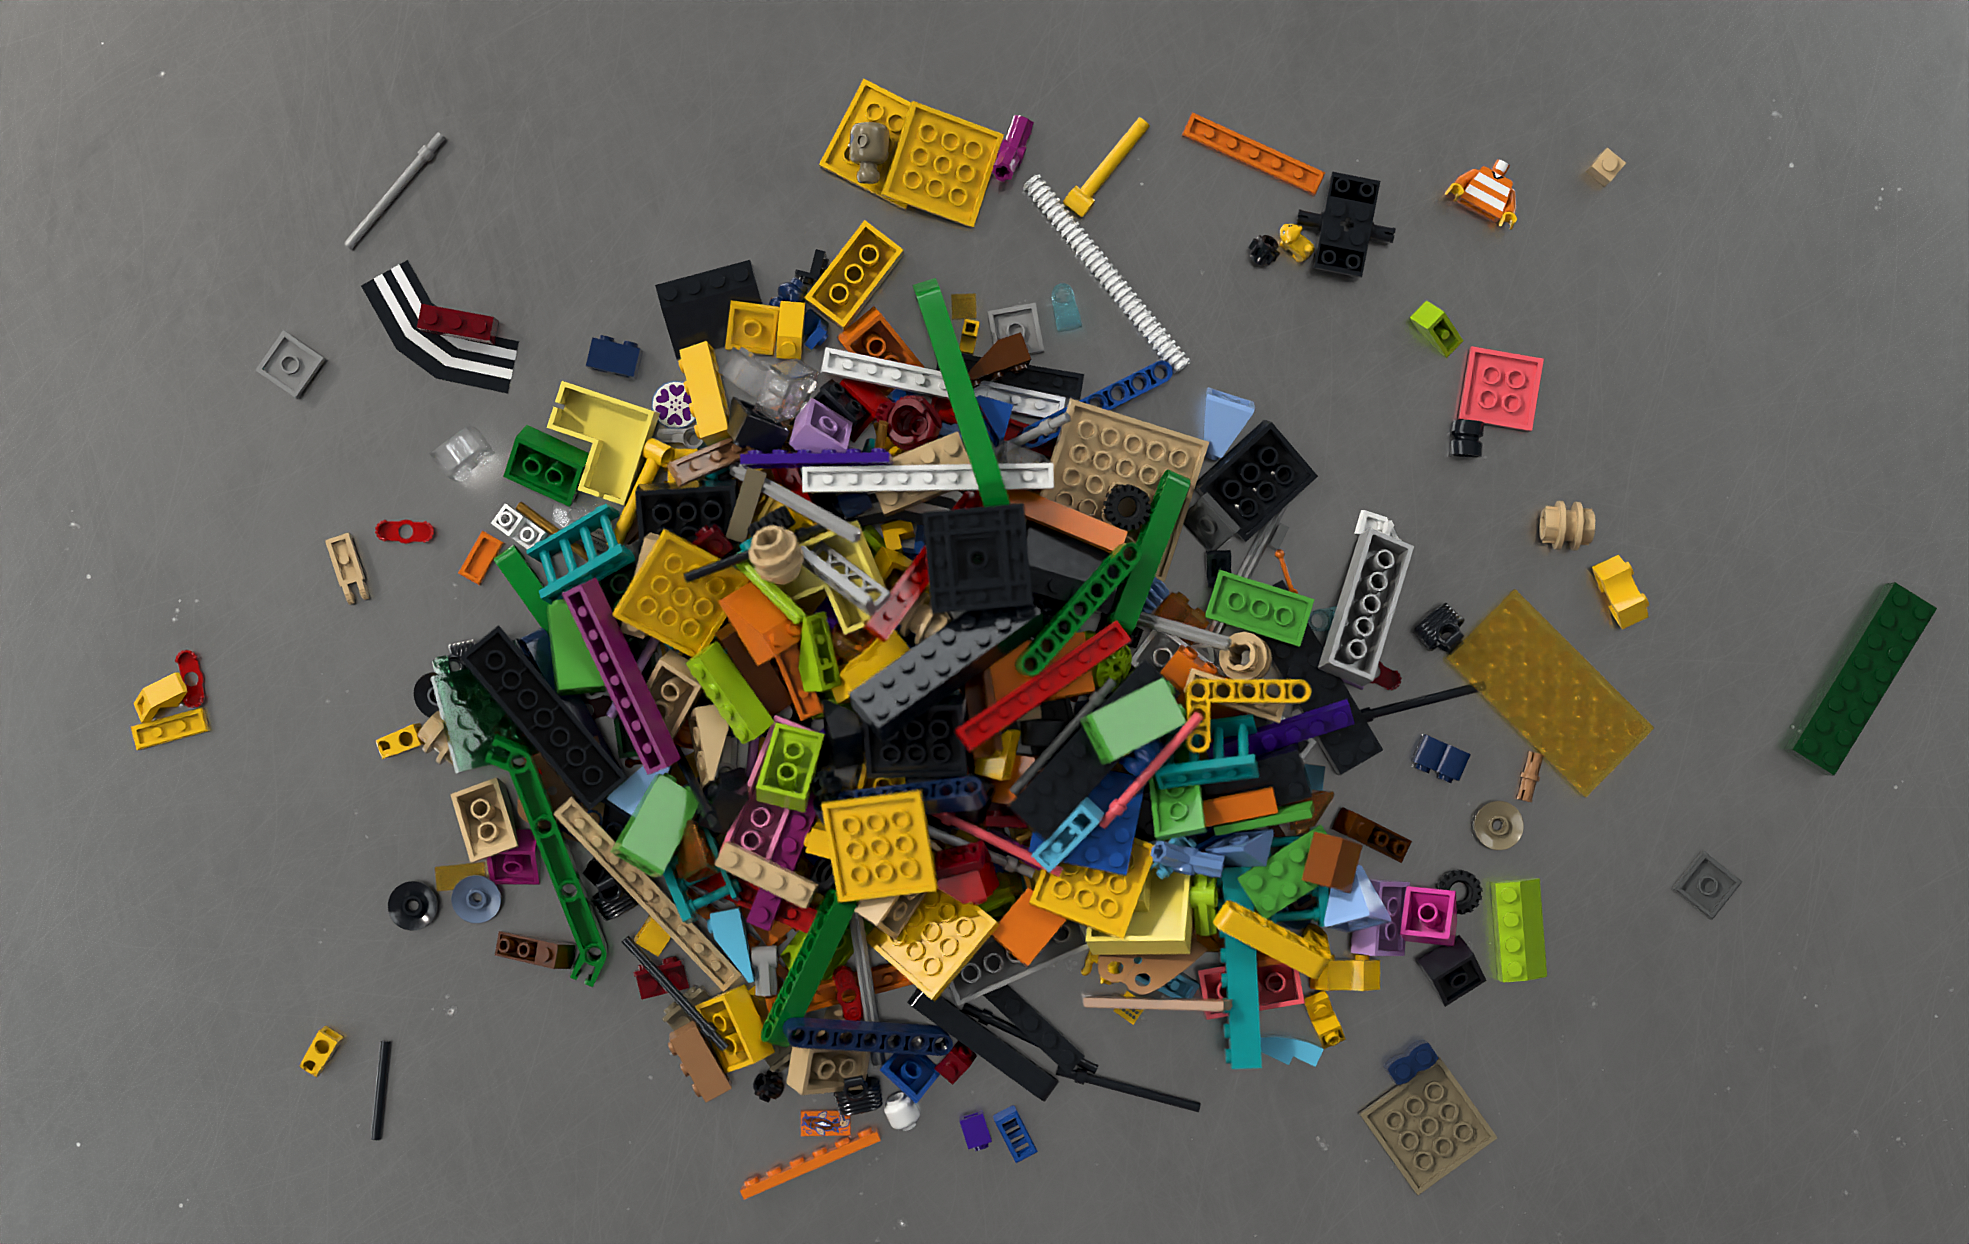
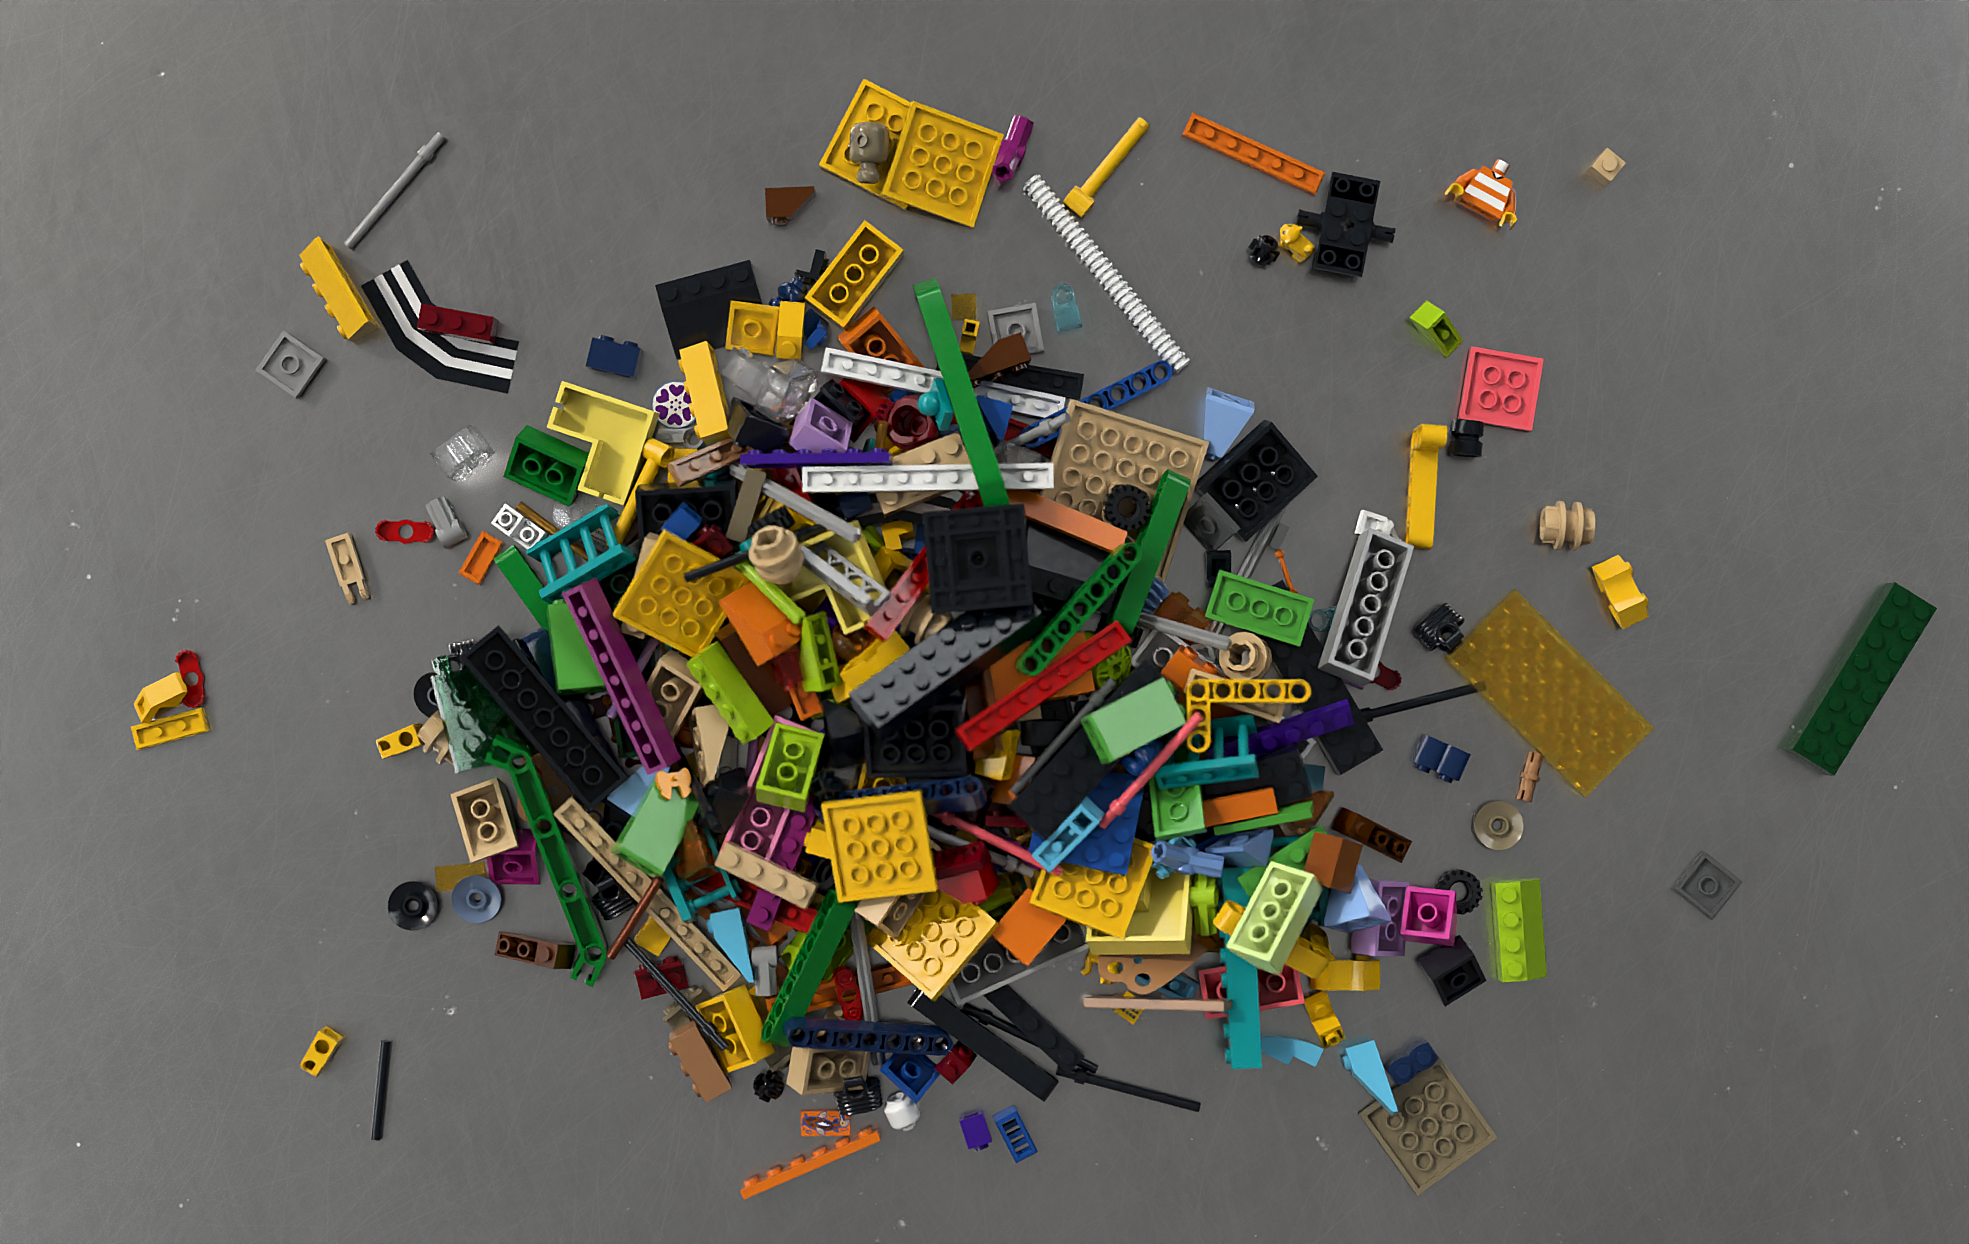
(337, 289): none -> yellow slope
(448, 528): none -> light grey piece
(607, 701): none -> orange hinge
(635, 917): none -> copper bar
(667, 781): none -> light orange piece
(682, 521): none -> blue brick
(786, 202): none -> reddish brown slope
(786, 670): none -> clear red brick
(937, 403): none -> teal tile
(1275, 917): none -> yellowish green slope
(1369, 1072): none -> medium azure slope
(1425, 445): none -> yellow beam

